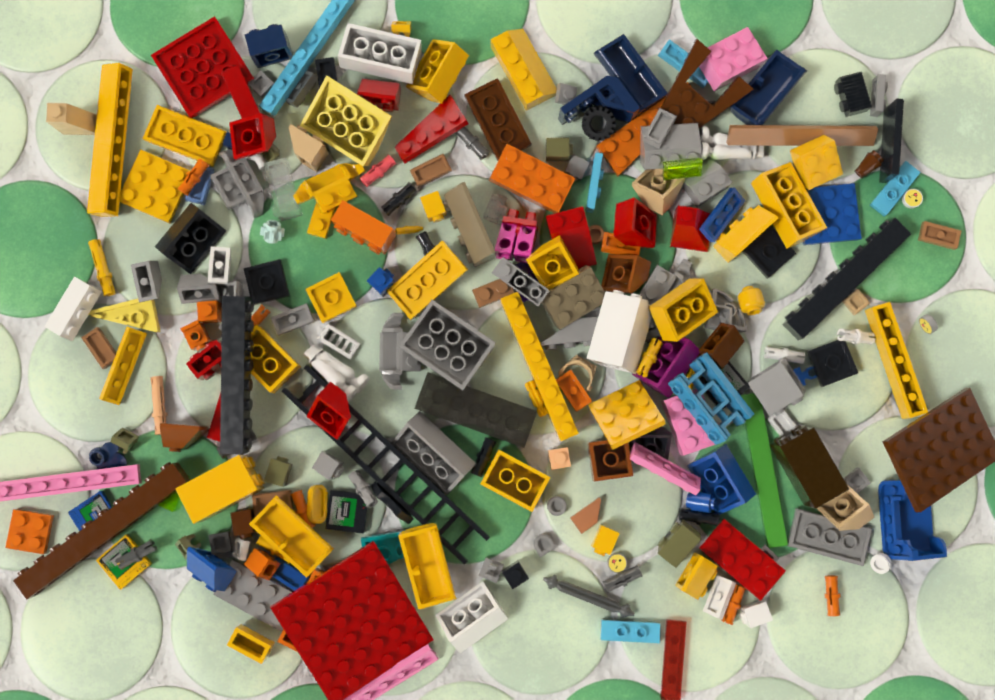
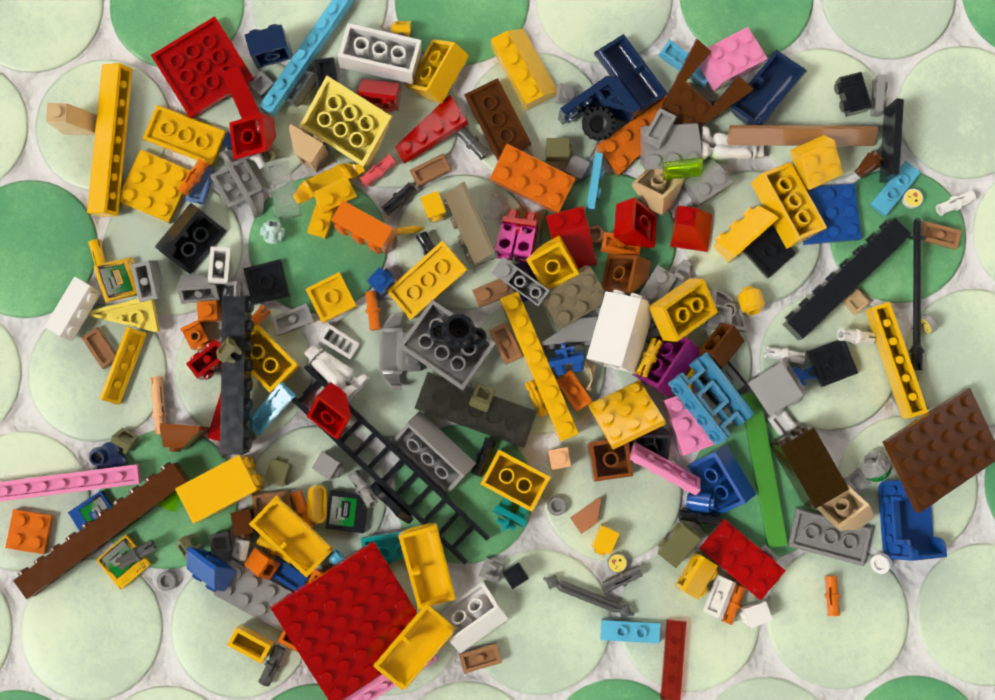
(116, 279): none -> tile
(167, 580): none -> light grey tile
(225, 350): none -> olive tile
(271, 408): none -> medium azure plate
(272, 665): none -> dark grey pin
(335, 557): none -> medium azure hinge
(373, 310): none -> orange pin
(415, 647): none -> yellow container
(458, 332): none -> black beam
(480, 658): none -> medium nougat plate
(482, 397): none -> olive slope
(505, 343): none -> medium nougat plate
(518, 518): none -> teal hips
(543, 544): light grey tile -> none
(558, 362): none -> blue hips
(722, 214): blue plate -> none
(876, 466): none -> light grey piece
(917, 350): none -> black bar
(955, 203): none -> white pin

